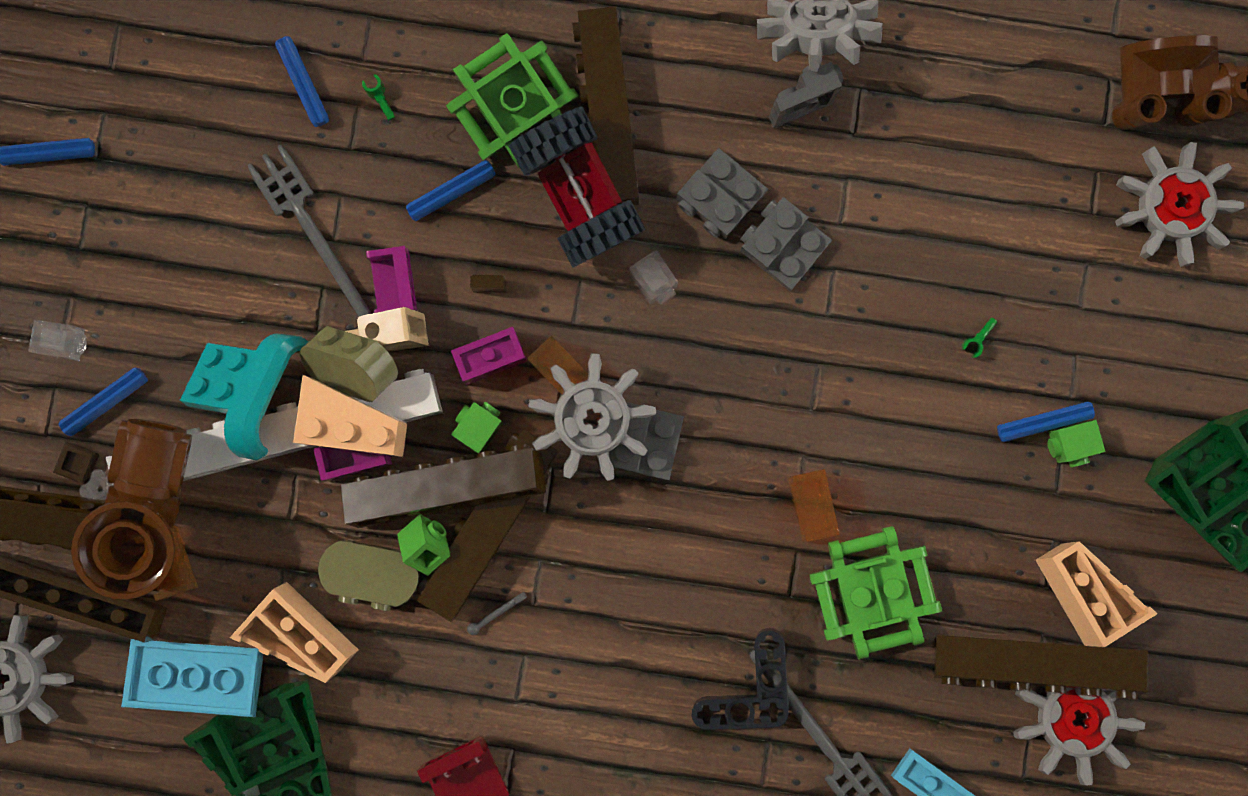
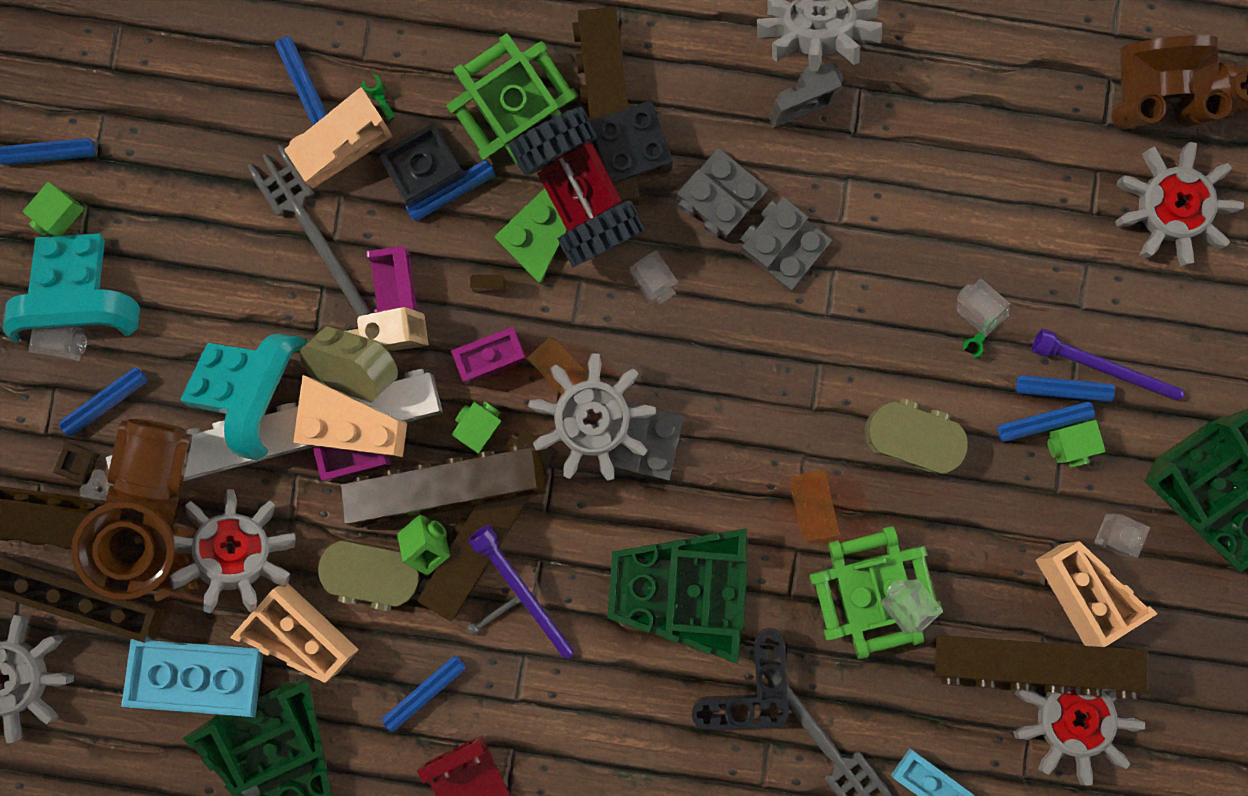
(52, 210): none -> bright green brick
(67, 290): none -> teal piece
(227, 570): none -> light grey gear
(338, 139): none -> light nougat wedge
(421, 165): none -> black tile
(423, 693): none -> blue axle
(485, 542): none -> dark purple piece
(533, 235): none -> bright green wing
(632, 142): none -> black bracket
(685, 591): none -> dark green wedge
(911, 605): none -> clear brick
(916, 437): none -> olive brick
(982, 306): none -> clear brick
(1048, 344): none -> dark purple piece
(1065, 388): none -> blue axle
(1122, 535): none -> clear brick

